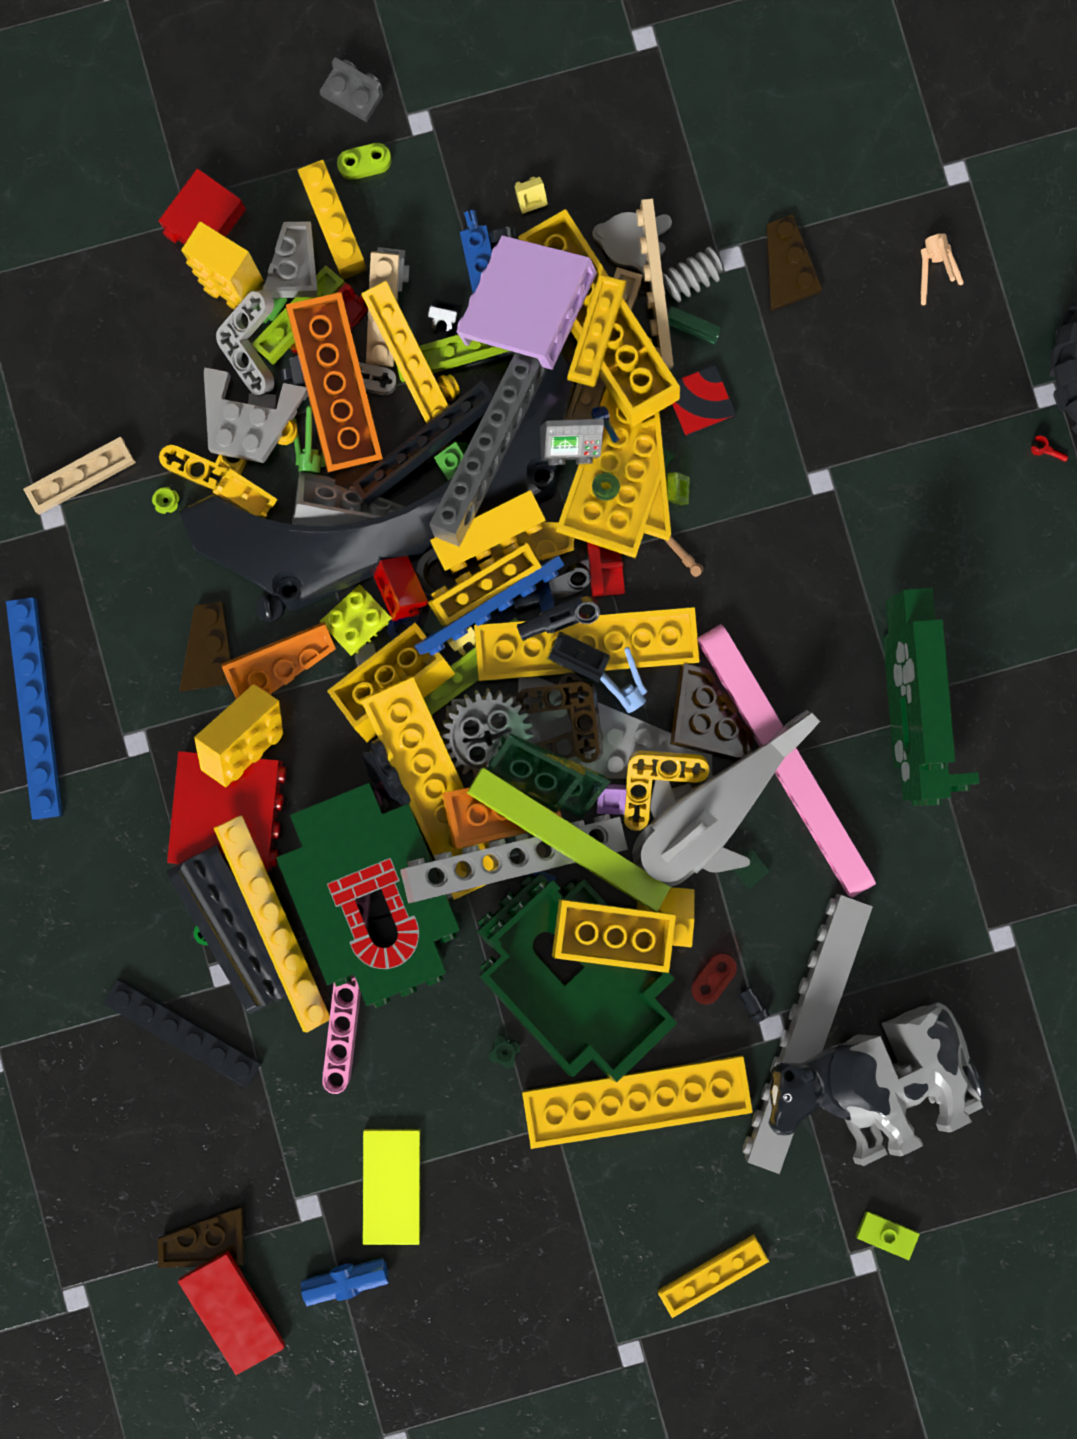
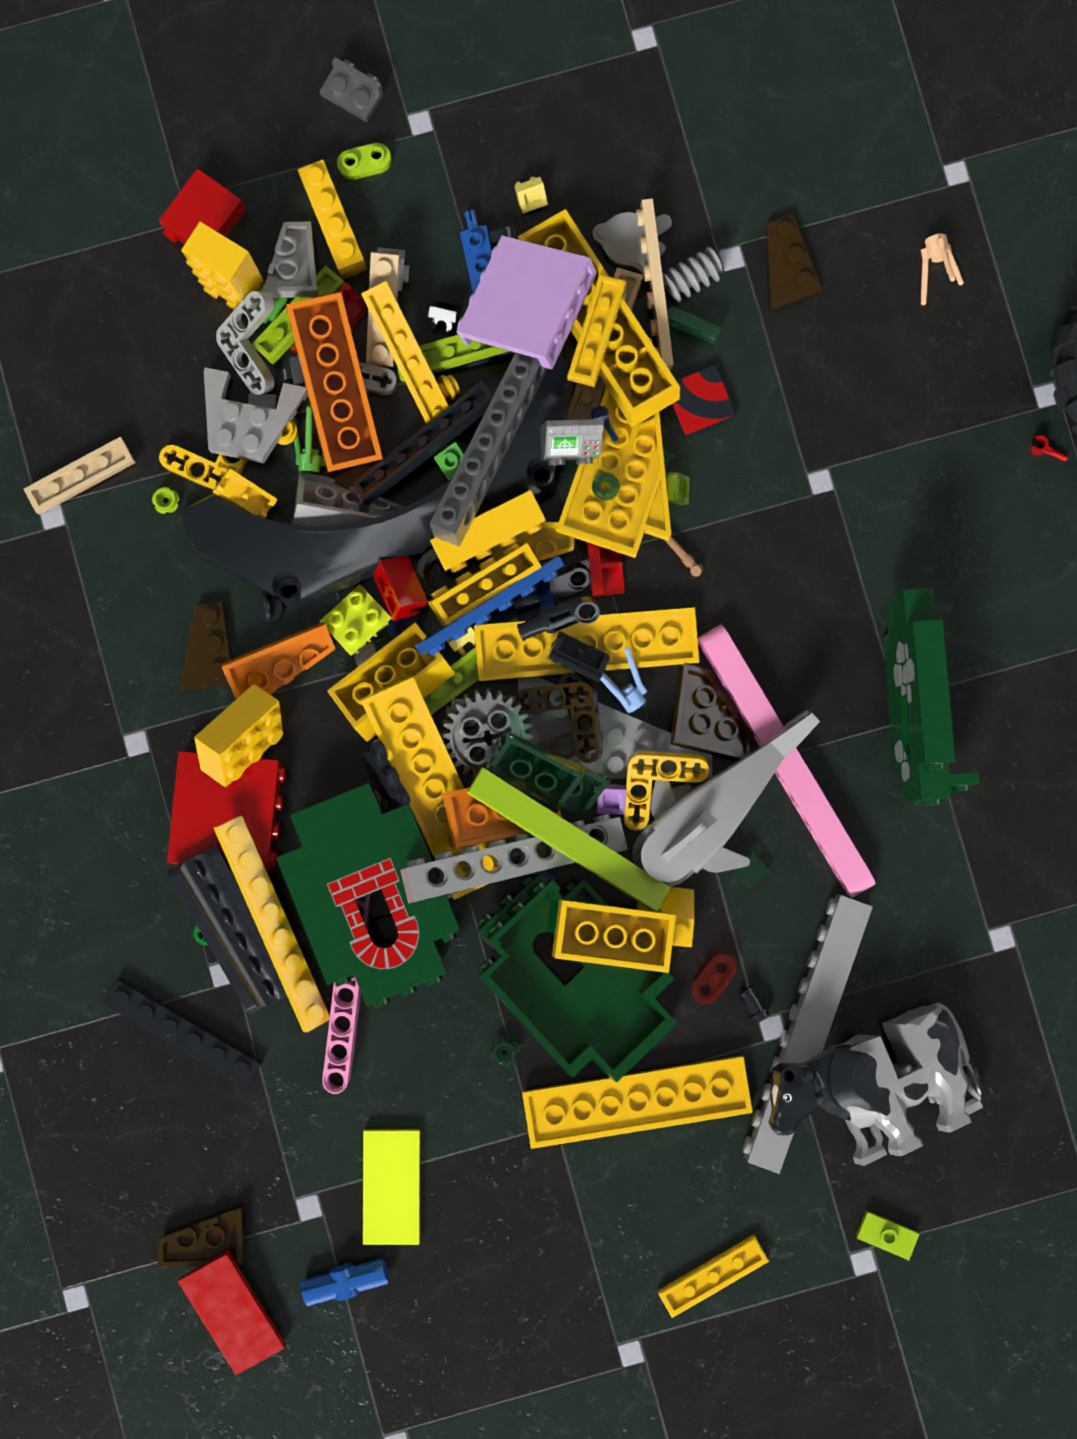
(34, 708): blue plate -> none

